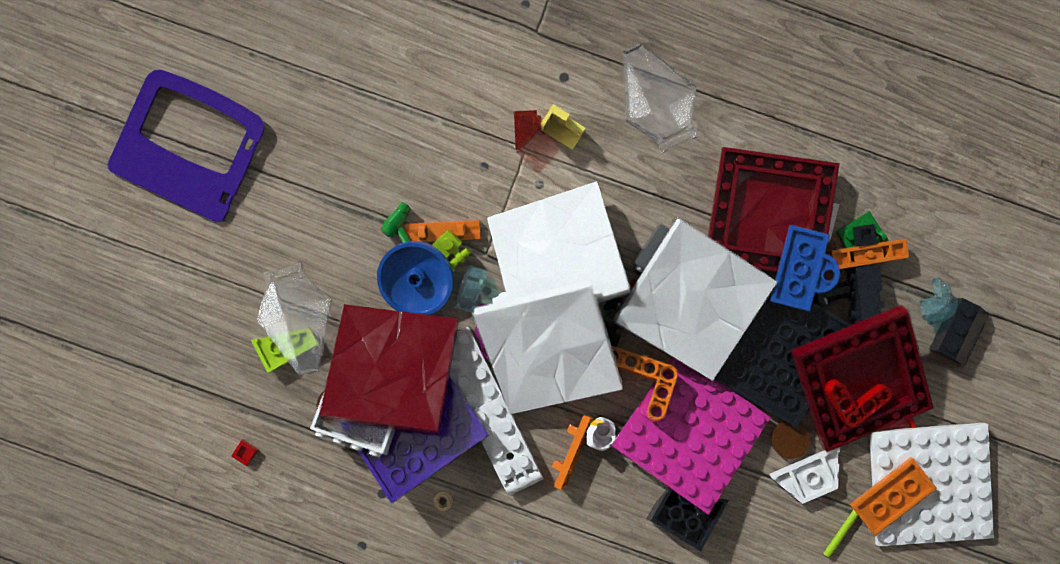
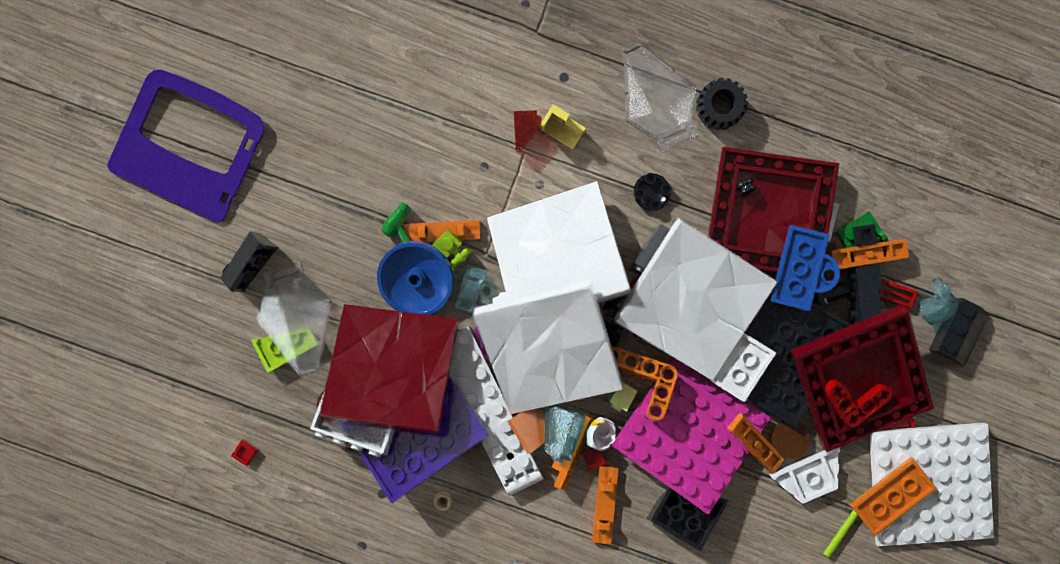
(247, 262): none -> black wedge
(529, 428): none -> orange tile
(562, 431): none -> clear light blue slope
(593, 458): none -> red tile
(605, 504): none -> orange hinge
(623, 398): none -> yellowish green brick
(652, 192): none -> black dish
(730, 90): none -> black tyre
(744, 367): none -> white plate
(746, 187): none -> black bush
(755, 443): none -> orange hinge
(912, 299): none -> red tile

